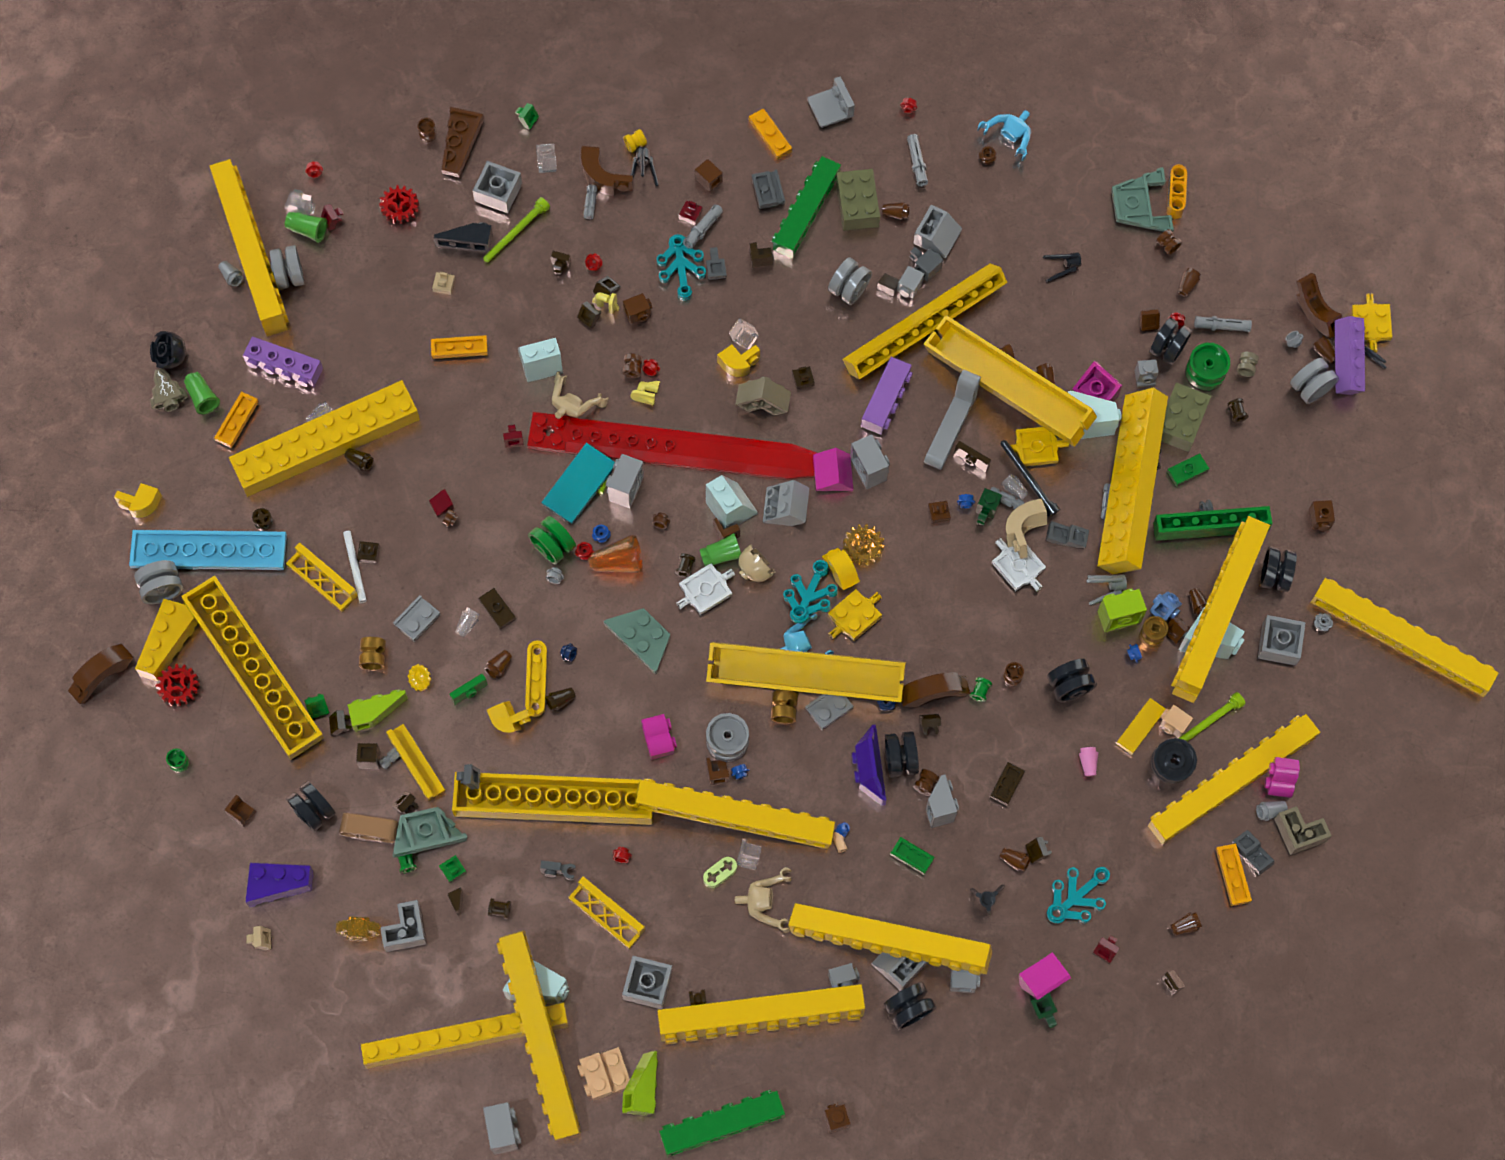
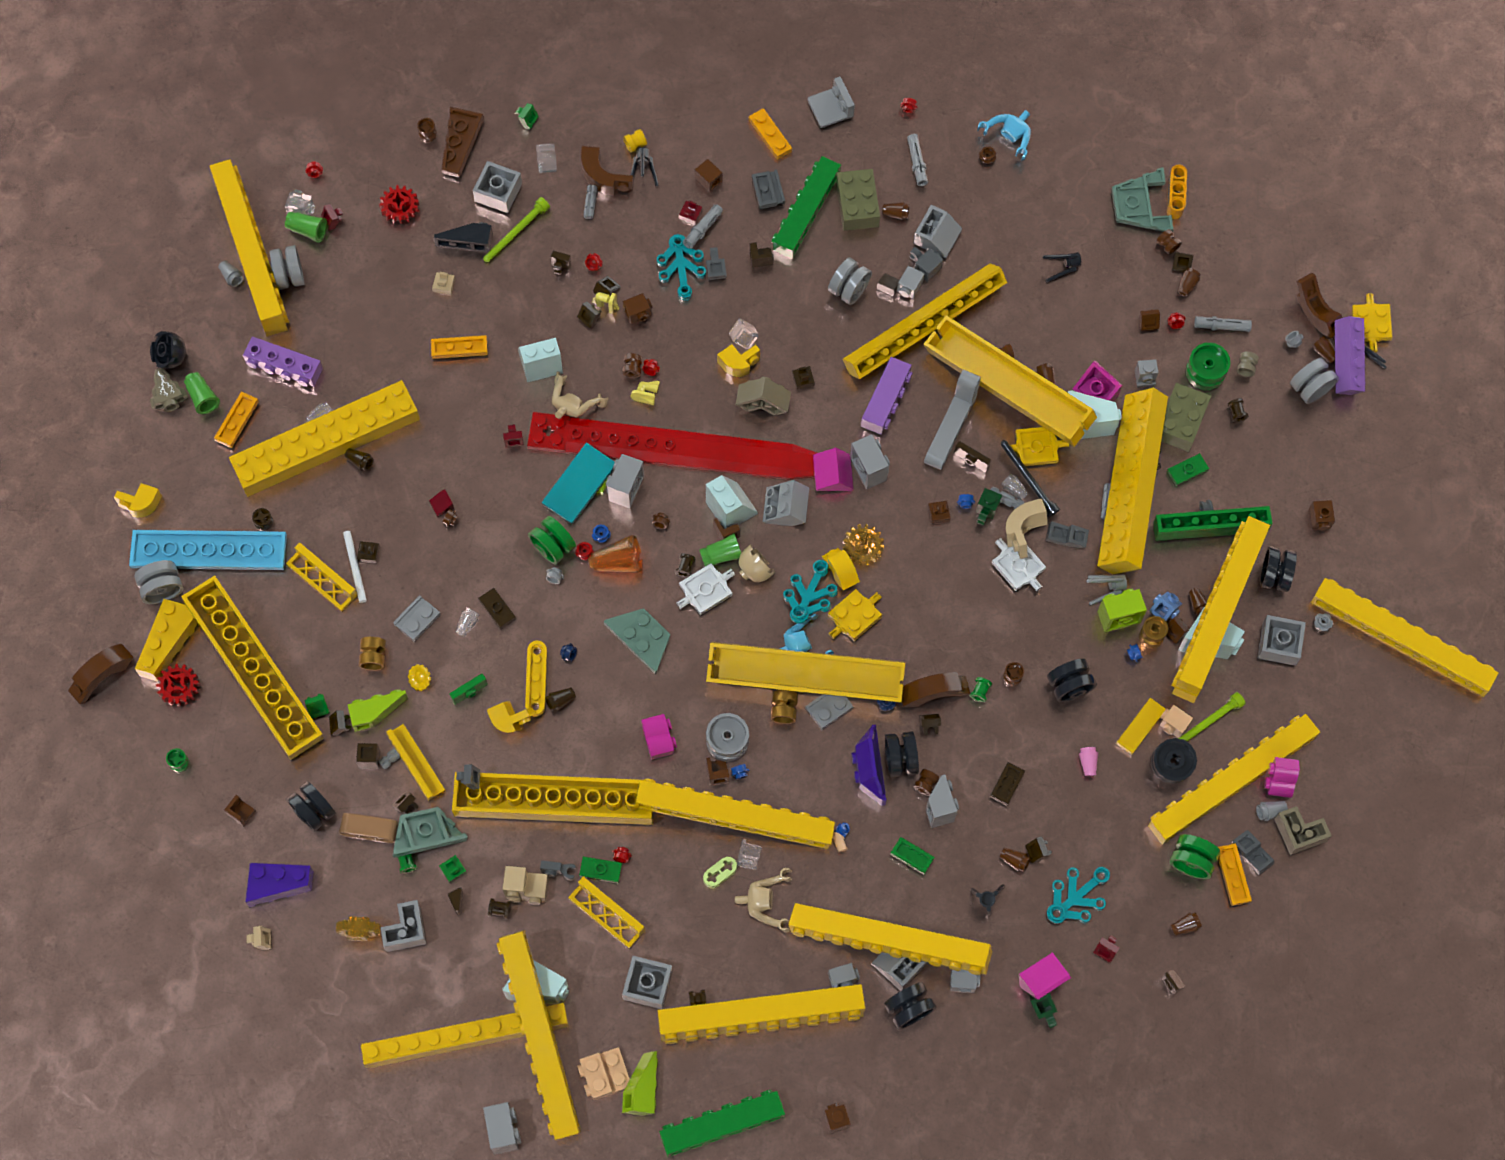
(497, 664): reddish brown cone -> none
(524, 886): none -> tan brick
(600, 870): none -> green plate
(1169, 340): black wheel -> none
(1182, 261): none -> dark brown slope
(1195, 856): none -> green wheel

